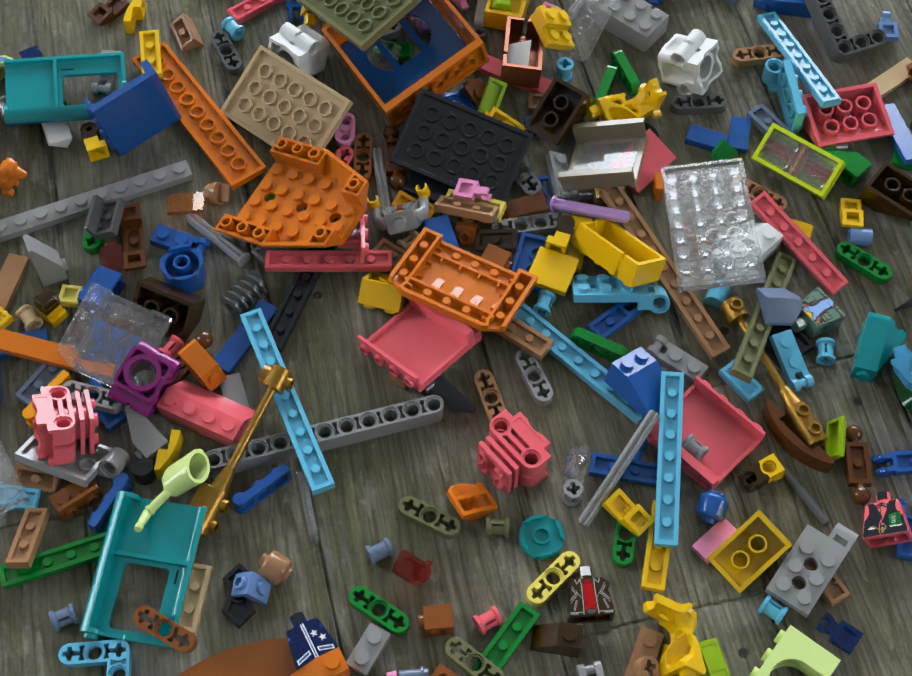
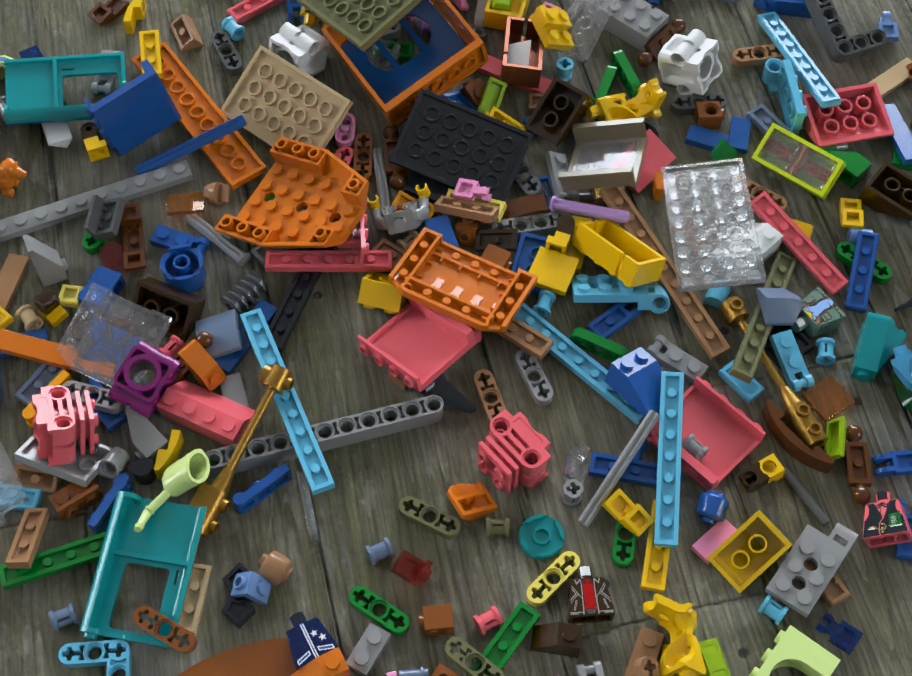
(191, 145): none -> blue axle
(225, 333): none -> sand blue slope
(656, 43): none -> reddish brown plate
(708, 114): none -> dark orange brick
(828, 398): none -> clear orange piece
(862, 271): none -> blue tile

